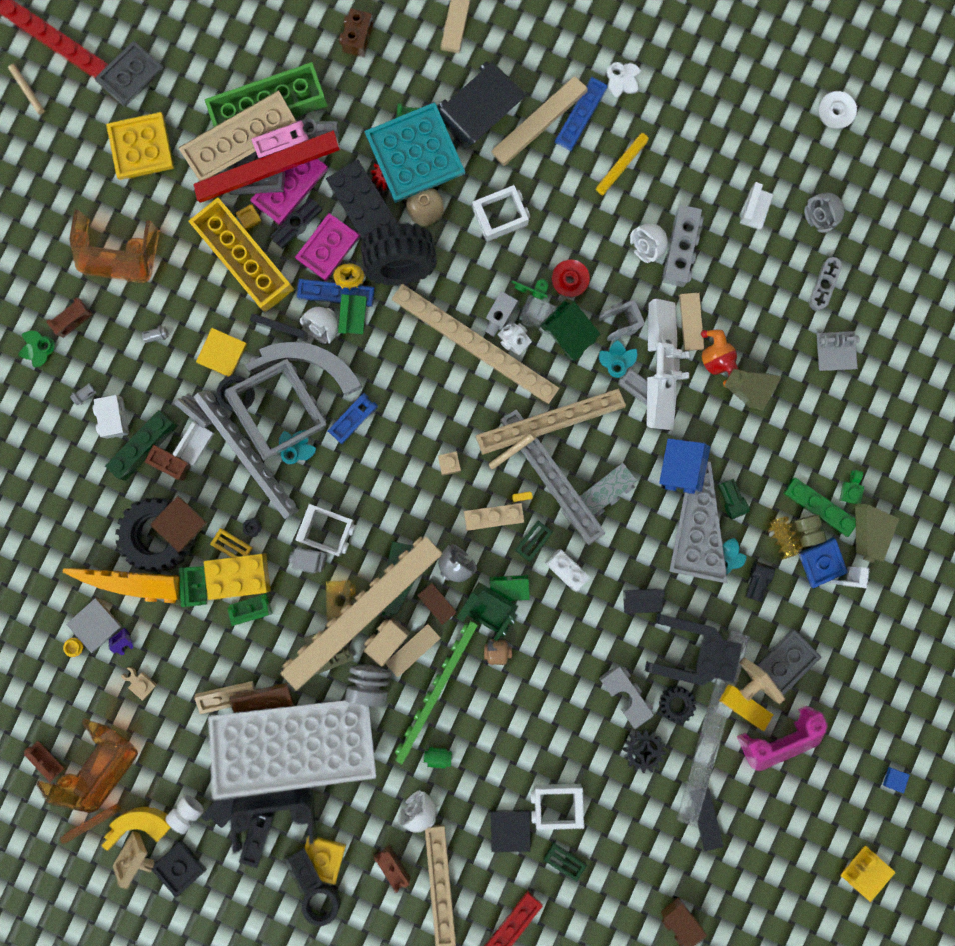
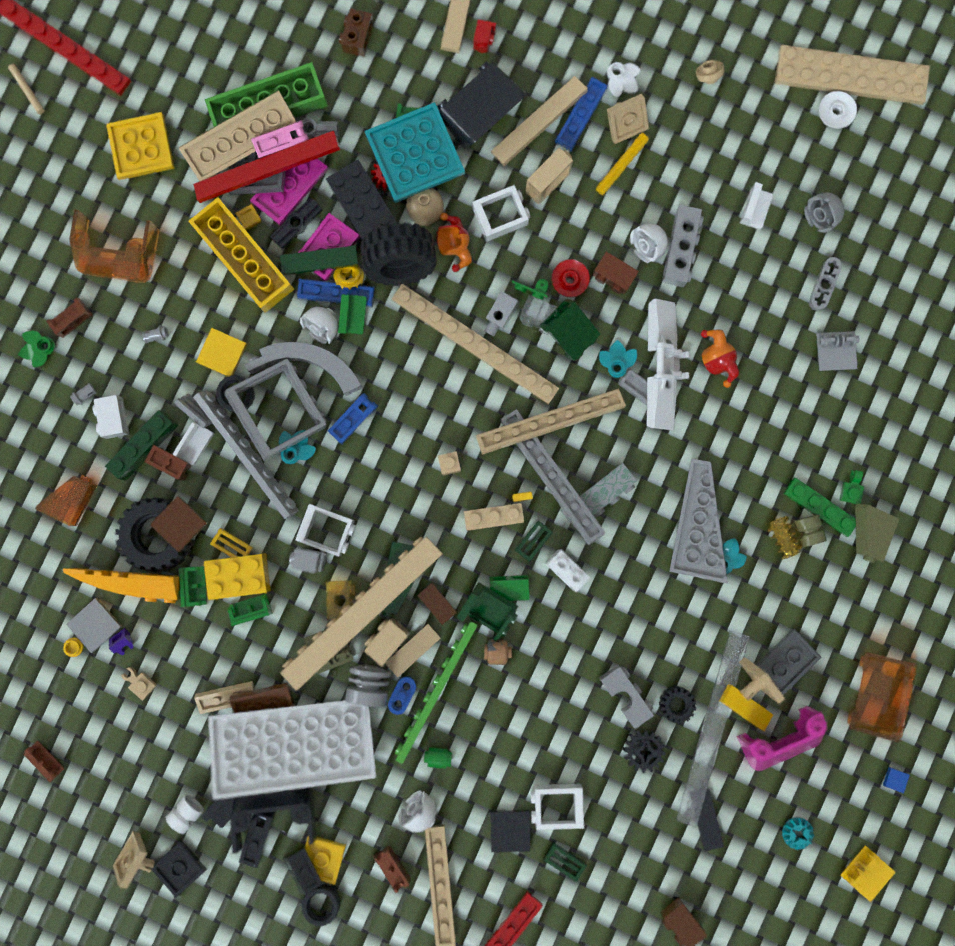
(69, 500): none -> clear orange slope
(90, 823): clear orange tile -> none
(97, 776): clear orange windscreen -> none
(129, 73): dark grey tile -> none
(143, 818): yellow arch -> none
(252, 532): black plate -> none
(279, 327): black tile -> none
(319, 260): none -> dark green tile
(402, 694): none -> blue plate
(454, 241): none -> orange piece
(455, 565): light grey cylinder -> none
(484, 35): none -> red brick
(511, 451): tan bar -> none
(514, 337): white brick -> none
(549, 175): none -> tan window
(615, 273): none -> copper brick
(627, 118): none -> tan tile
(633, 316): light grey piece -> none
(643, 600): black panel -> none
(684, 466): blue brick -> none
(691, 321): tan tile -> none
(710, 71): none -> tan plate
(715, 659): black plate -> none
(734, 503): dark green piece -> none
(752, 387): olive slope -> none
(760, 575): black piece -> none
(797, 824): none -> teal gear
(823, 562): blue plate -> none
(852, 74): none -> tan plate
(855, 577): white panel -> none
(883, 697): none -> clear orange windscreen

